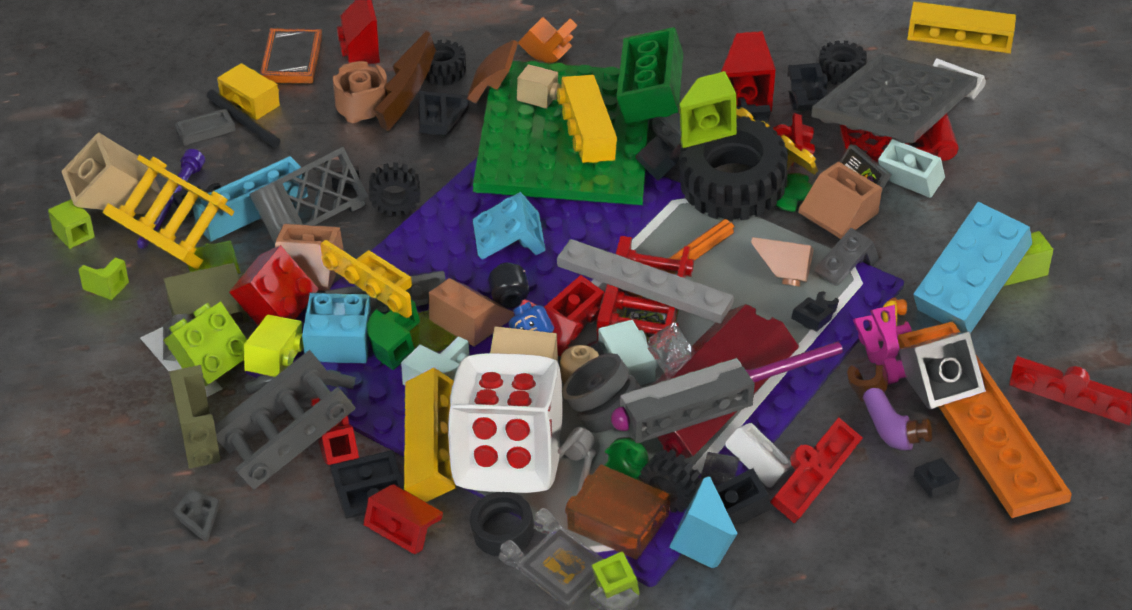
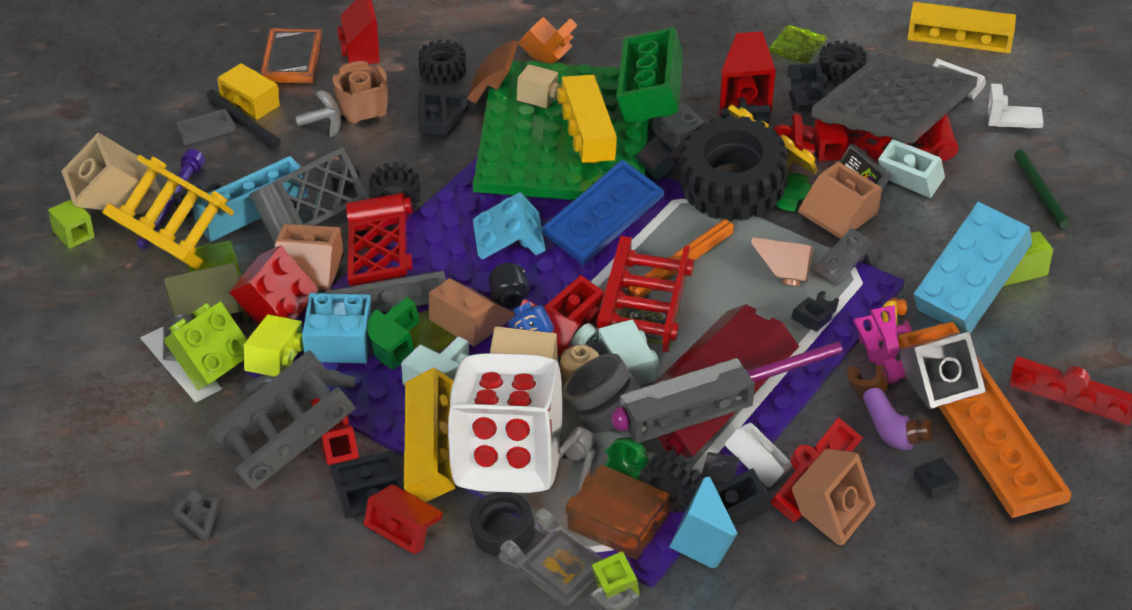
(105, 281): lime panel -> none
(193, 417): olive panel -> none
(330, 111): none -> light grey plant
(372, 275): yellow bracket -> none
(376, 215): none -> red piece
(409, 77): reddish brown slope -> none
(585, 335): none -> light aqua tile
(602, 212): none -> blue plate
(645, 281): light grey plate -> none
(669, 347): clear brick -> none
(708, 110): lime slope -> none
(798, 44): none -> clear neon green piece
(829, 141): none -> red brick
(835, 494): none -> nougat slope
(1002, 115): none -> white bracket
(1042, 189): none -> dark green bar

